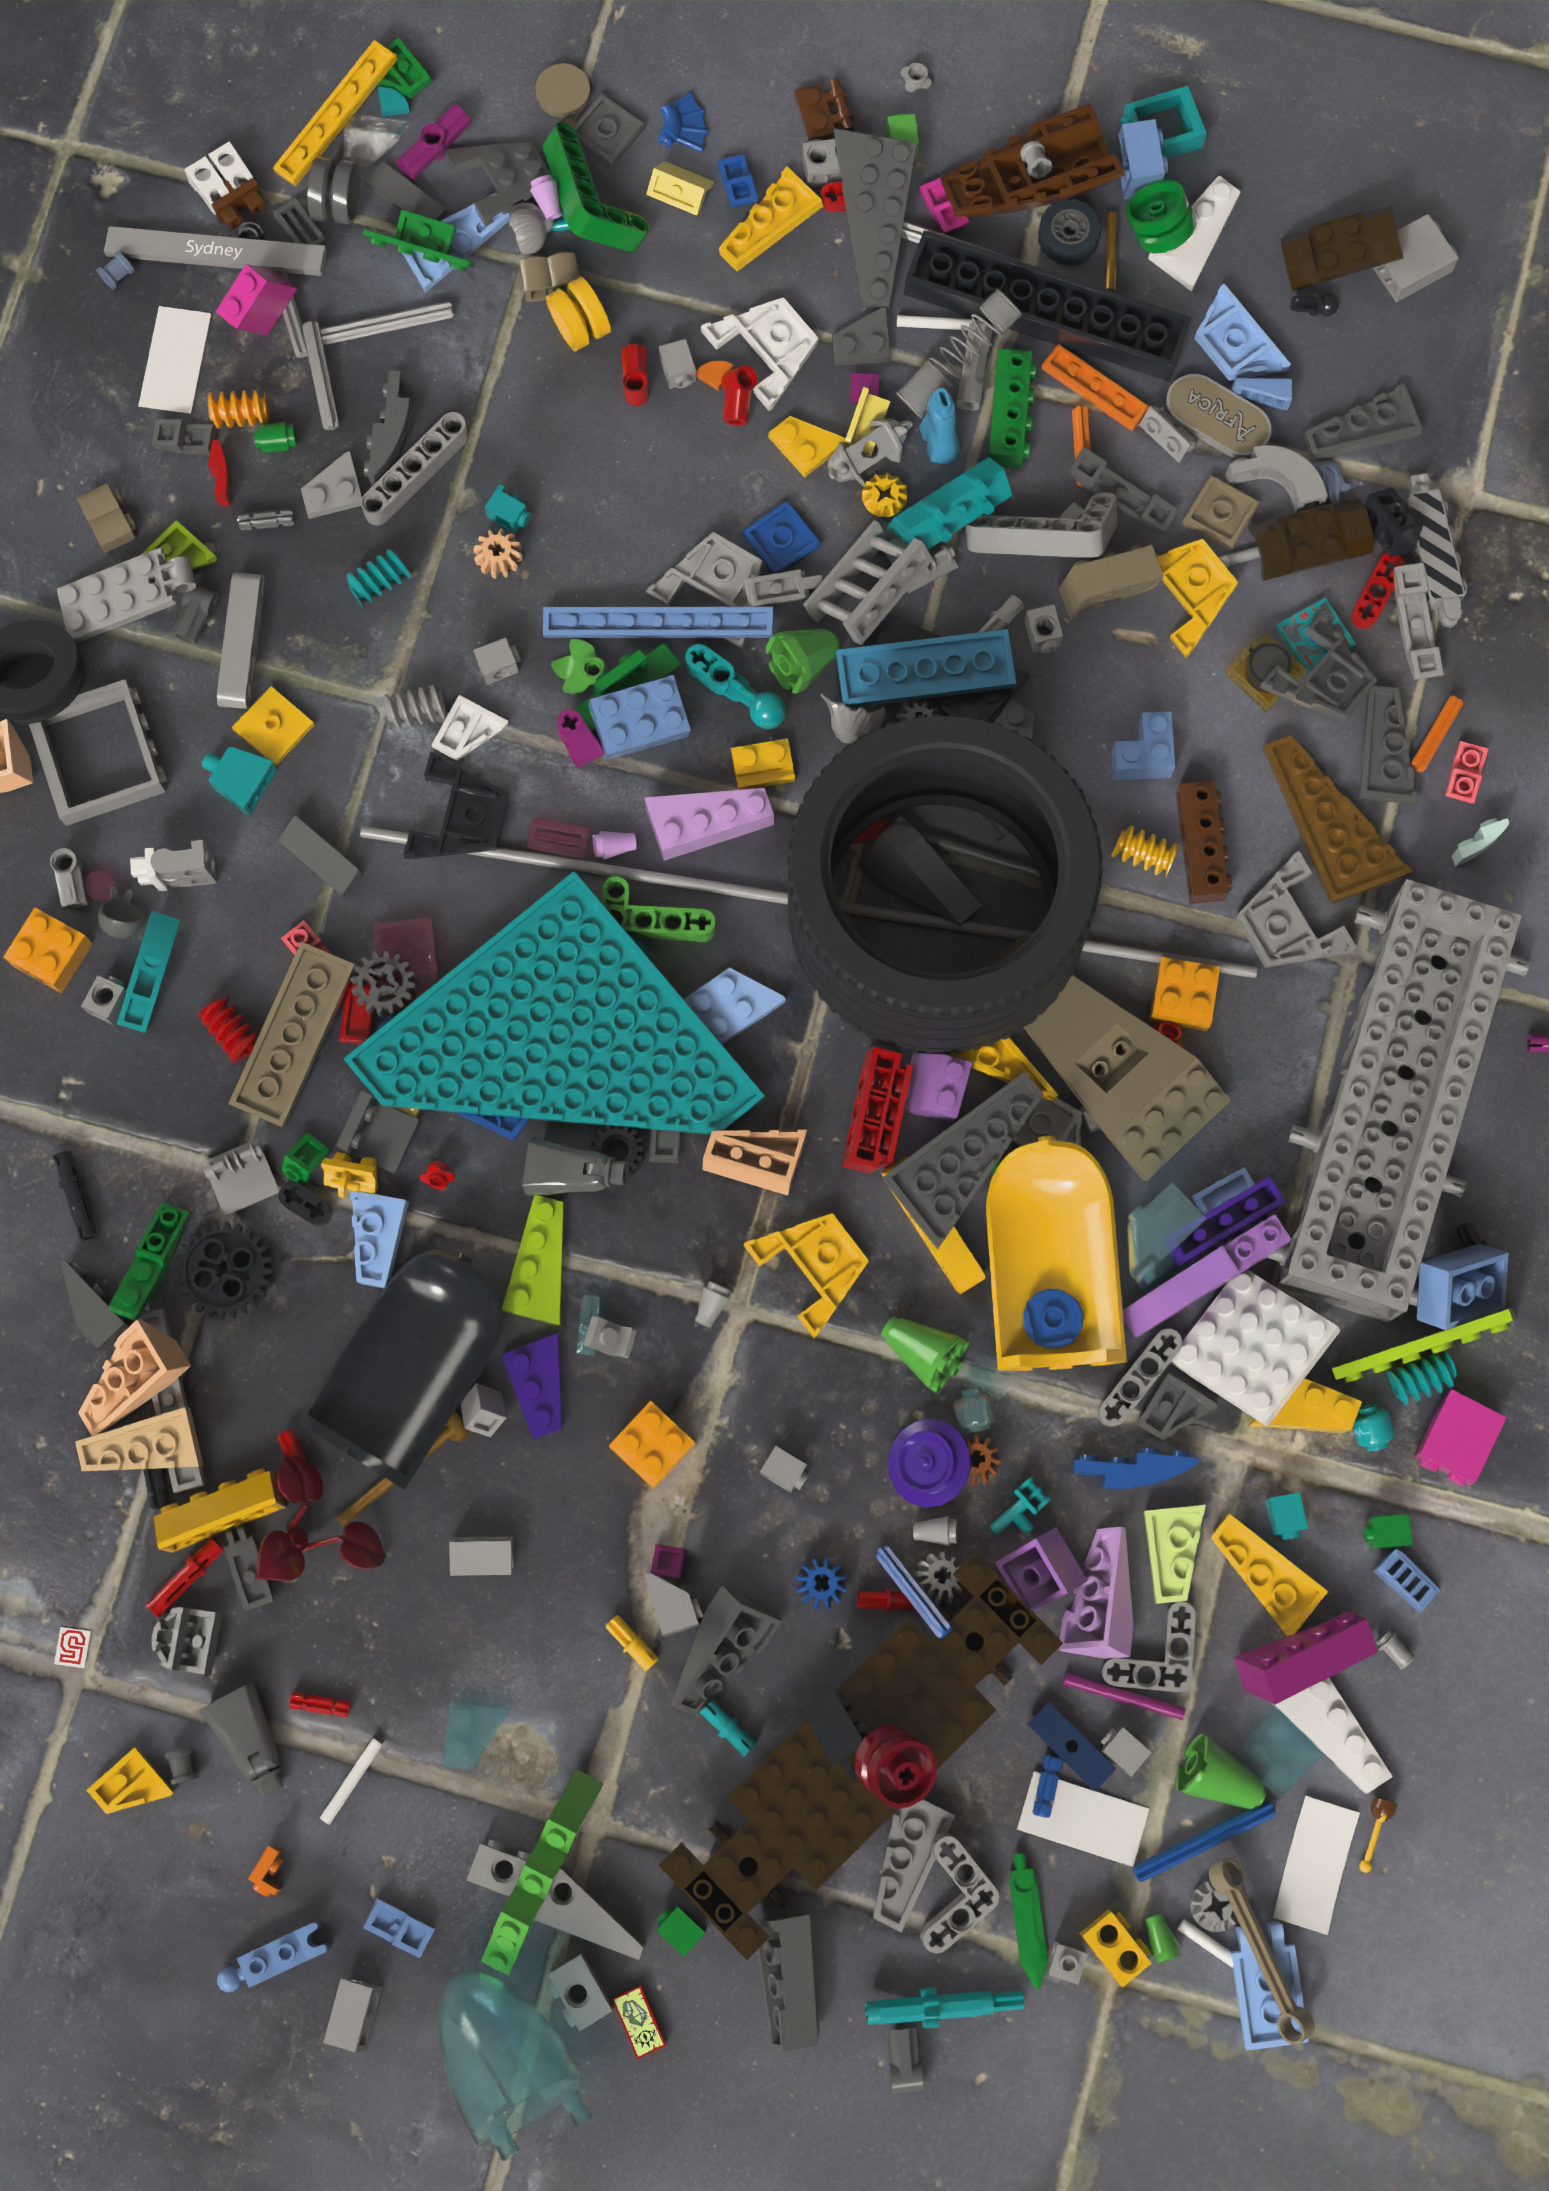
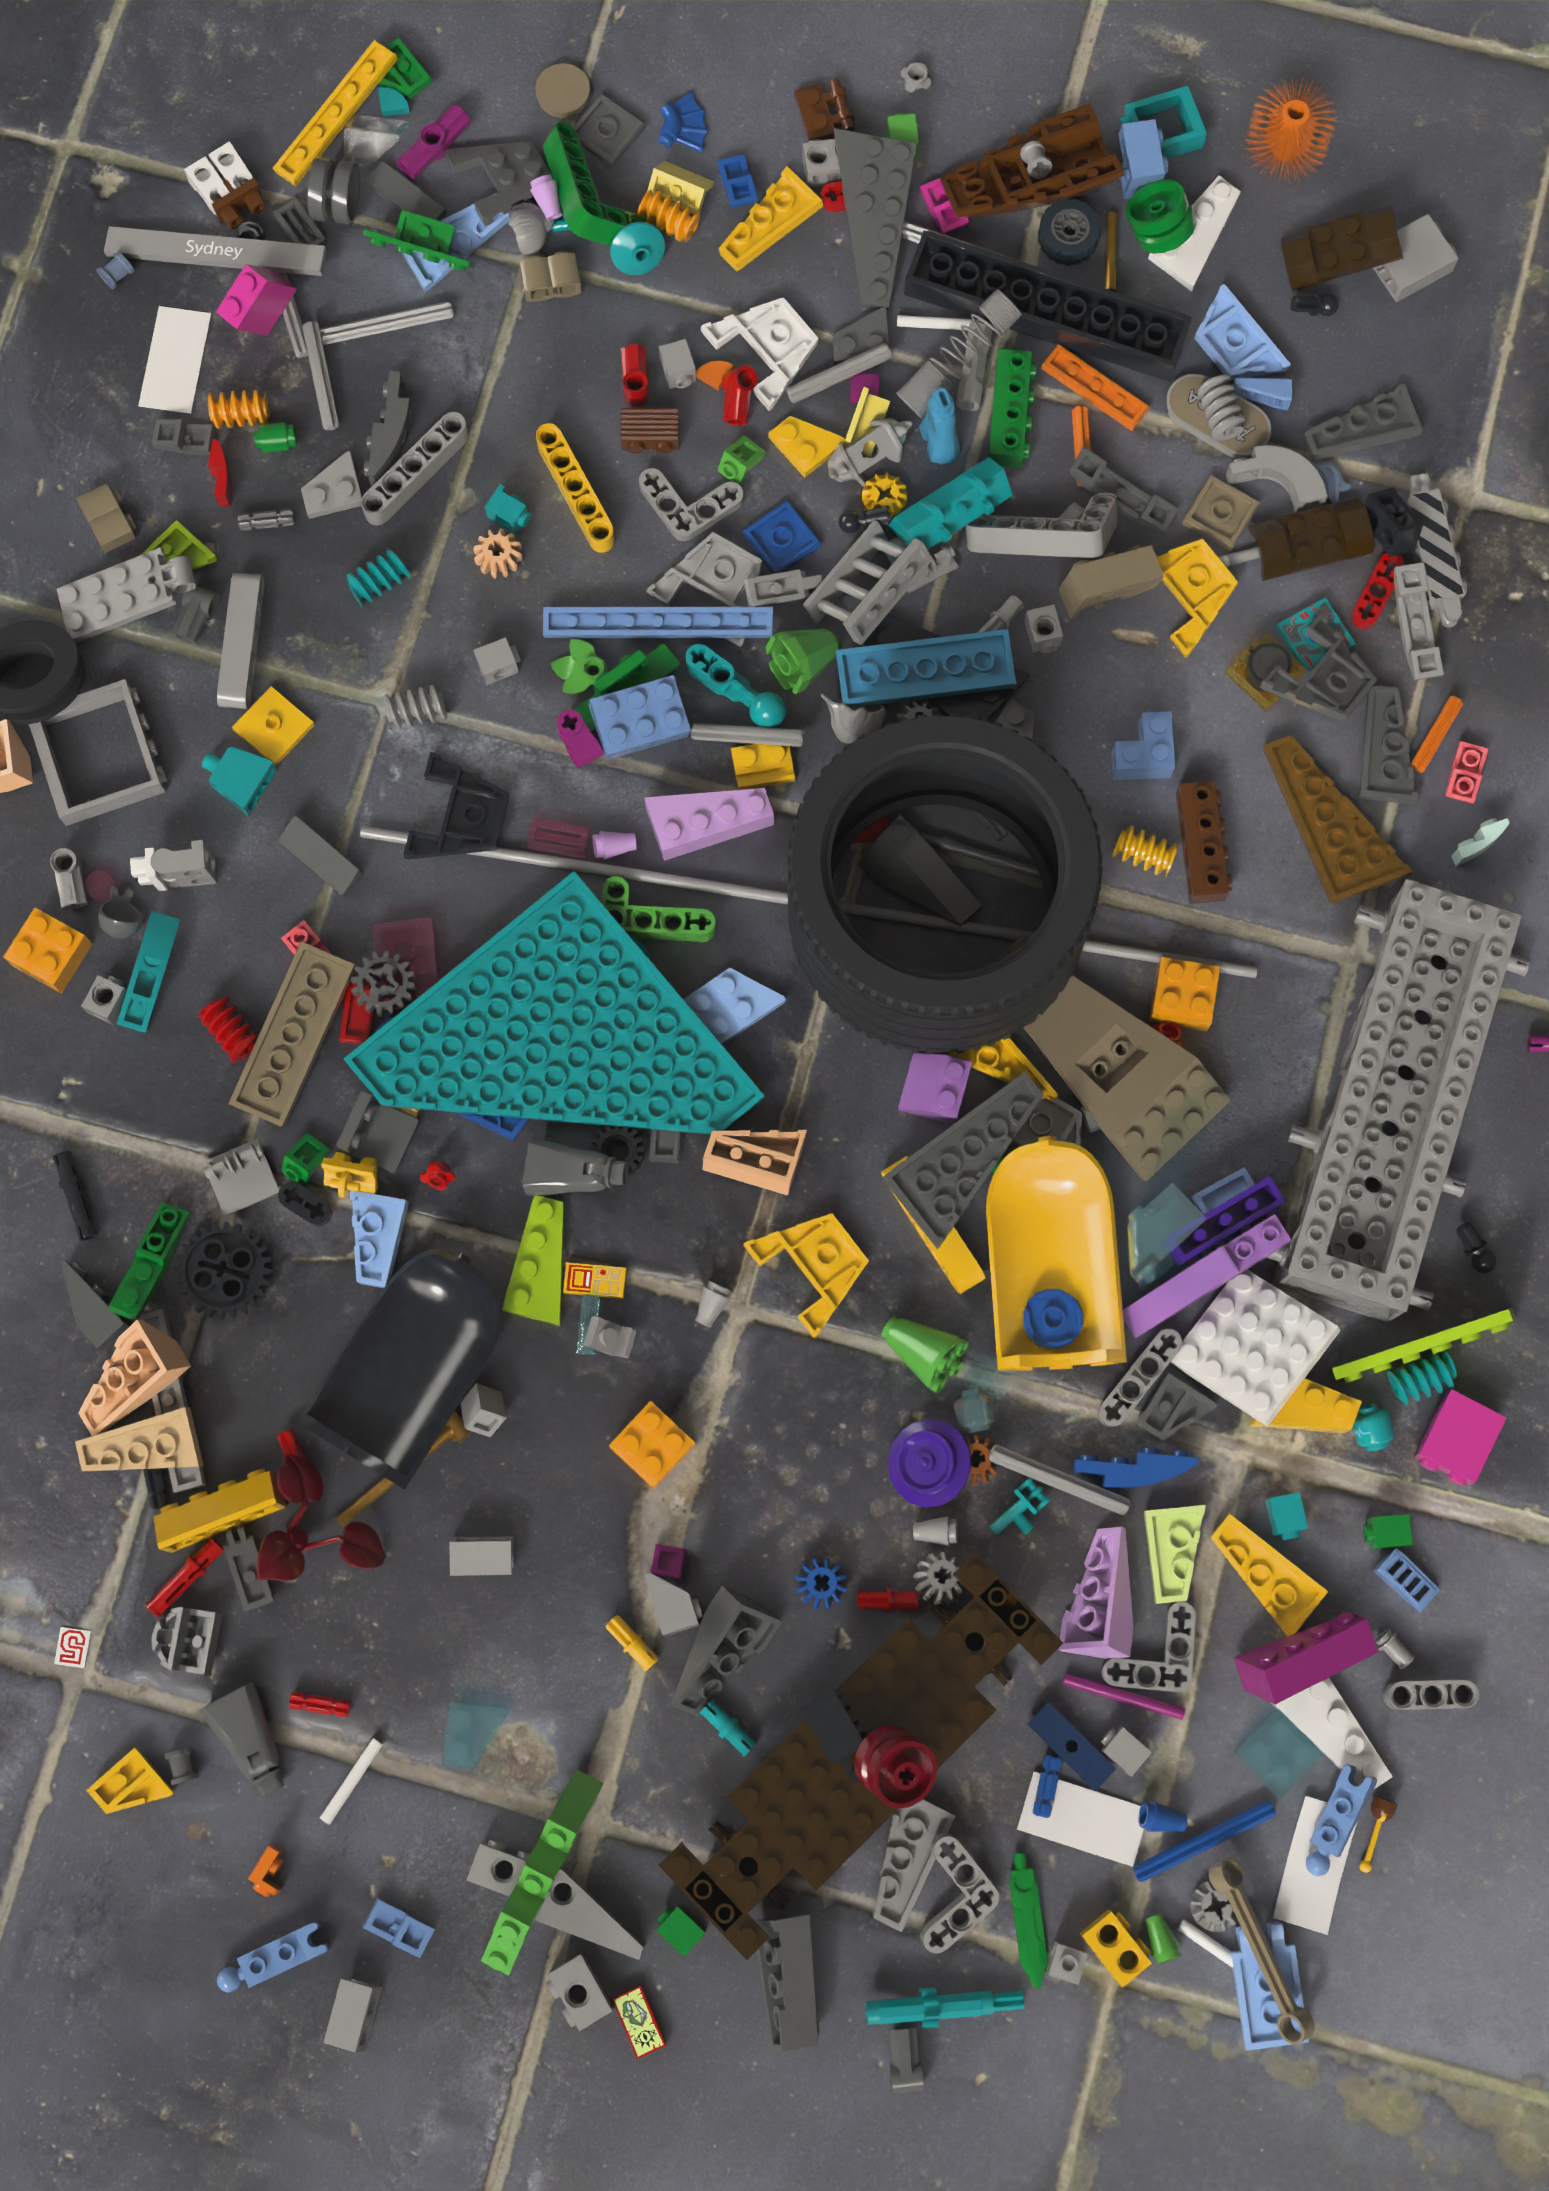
(467, 728): white wing -> none
(503, 2060): clear light blue windscreen -> none
(536, 1381): dark purple wing -> none
(570, 476): none -> yellow beam
(578, 313): yellow wheel -> none
(594, 1280): none -> yellow tile
(631, 240): none -> teal dish
(650, 429): none -> reddish brown brick
(669, 217): none -> light orange piece
(691, 513): none -> light grey beam
(740, 459): none -> bright green bracket
(747, 734): none -> light grey axle
(784, 1470): light grey brick -> none
(839, 373): none -> light grey axle
(850, 521): none -> black axle
(869, 1113): red brick -> none
(913, 1591): axle -> none
(1042, 1570): medium lavender slope -> none
(1059, 1479): none -> light grey axle
(1160, 1818): none -> blue cone
(1162, 430): light grey hinge -> none
(1218, 1776): bright green cone -> none
(1219, 407): none -> light grey piece
(1278, 927): light grey wing -> none
(1290, 130): none -> orange piece
(1338, 1819): none -> medium blue plate
(1445, 1694): none -> light grey beam
(1462, 1286): medium blue brick -> none

